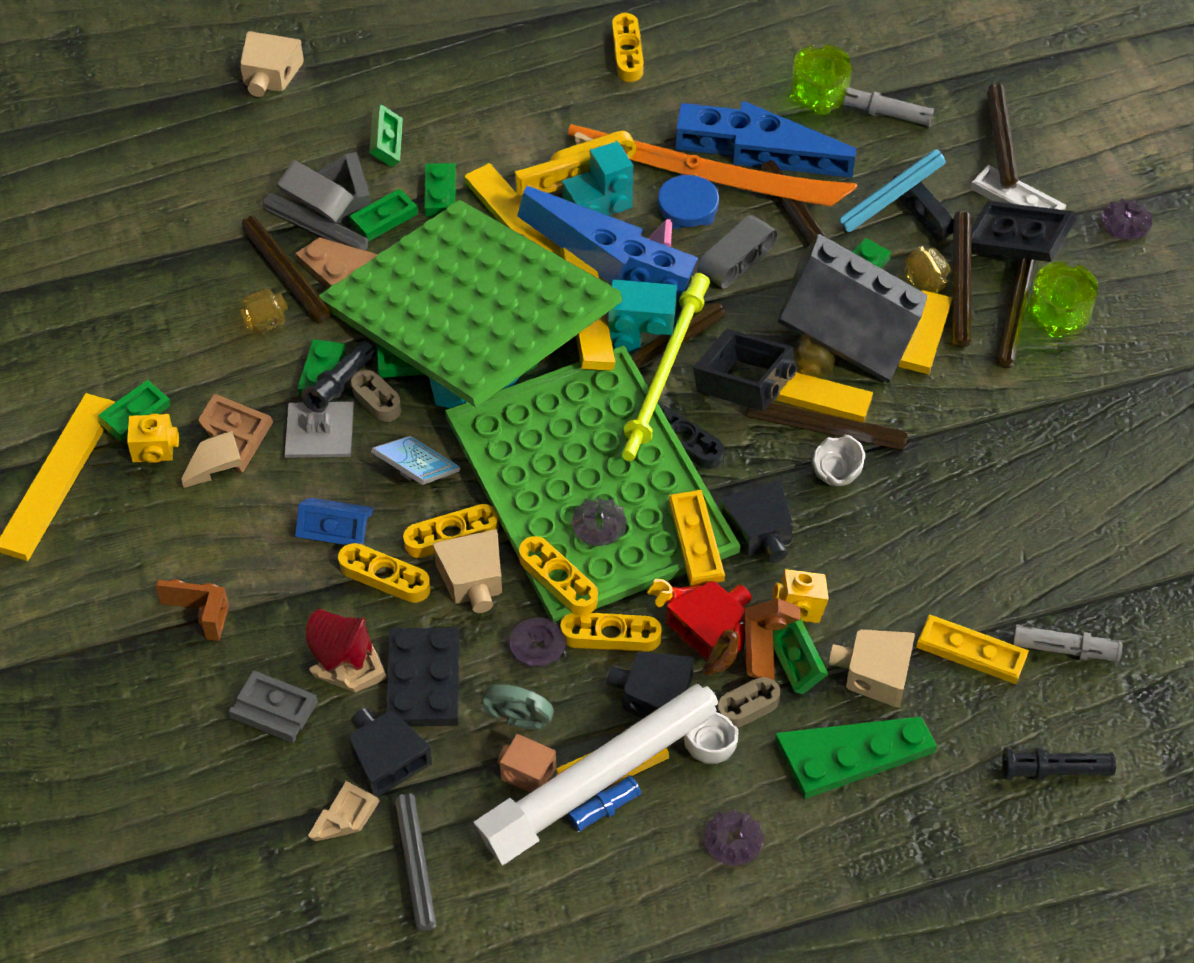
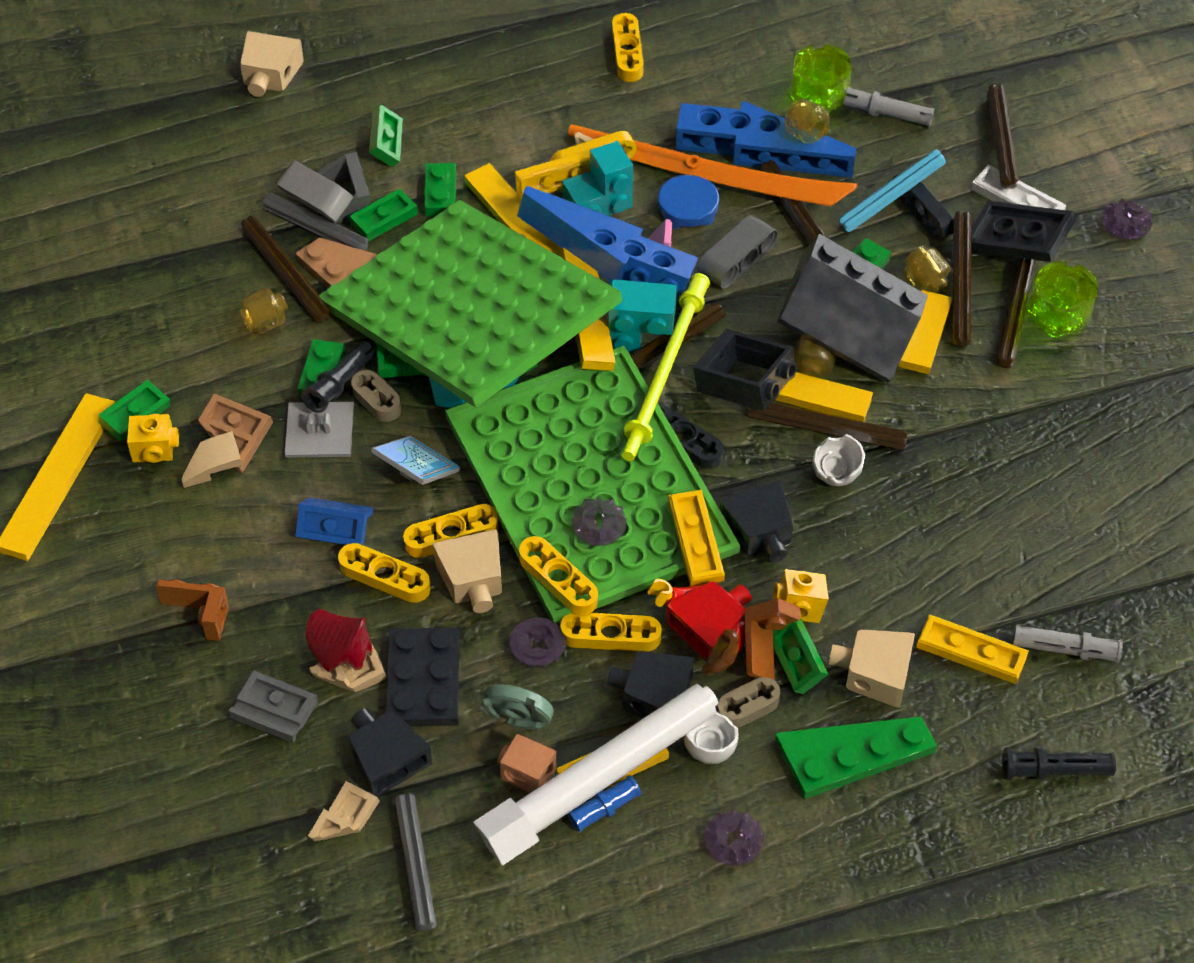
(807, 121): none -> clear yellow head

